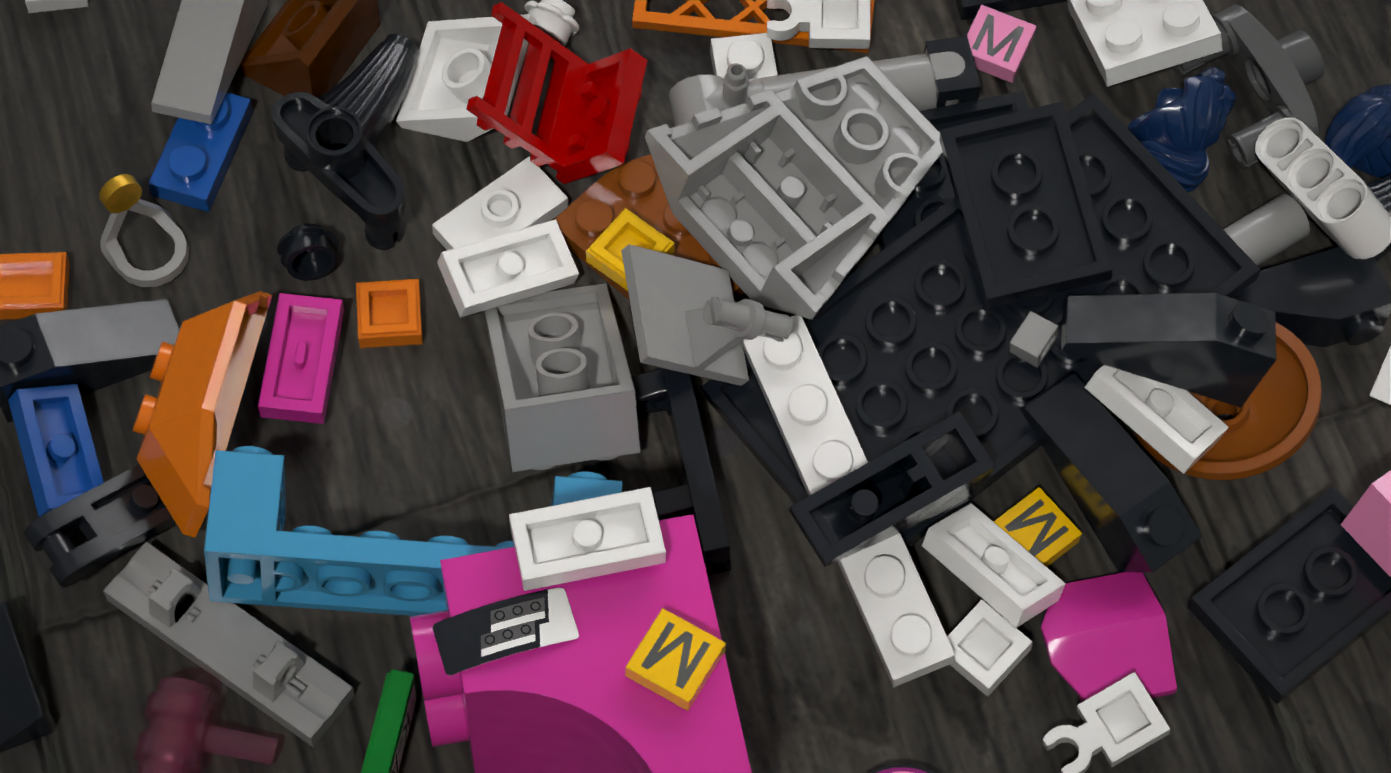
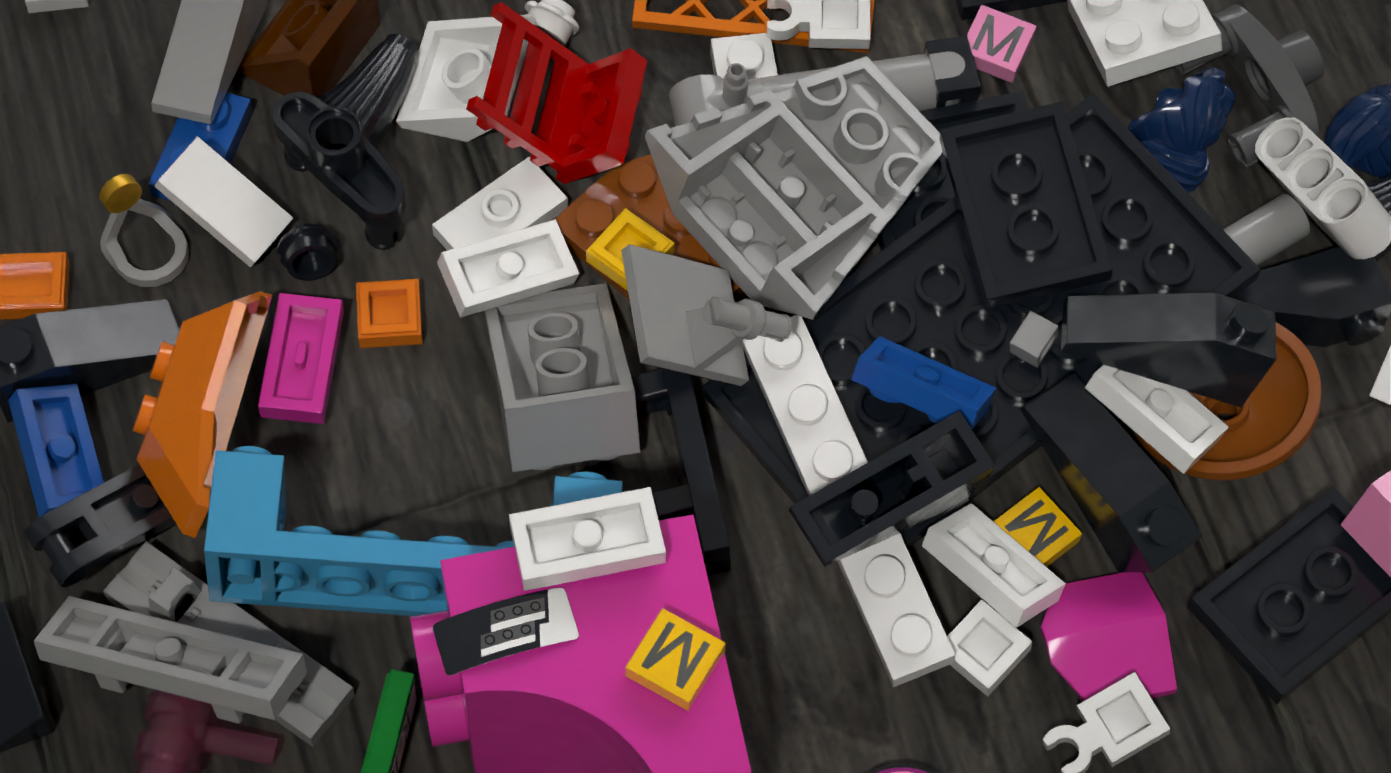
(171, 658): none -> light grey hinge
(223, 201): none -> white tile
(922, 383): none -> blue plate

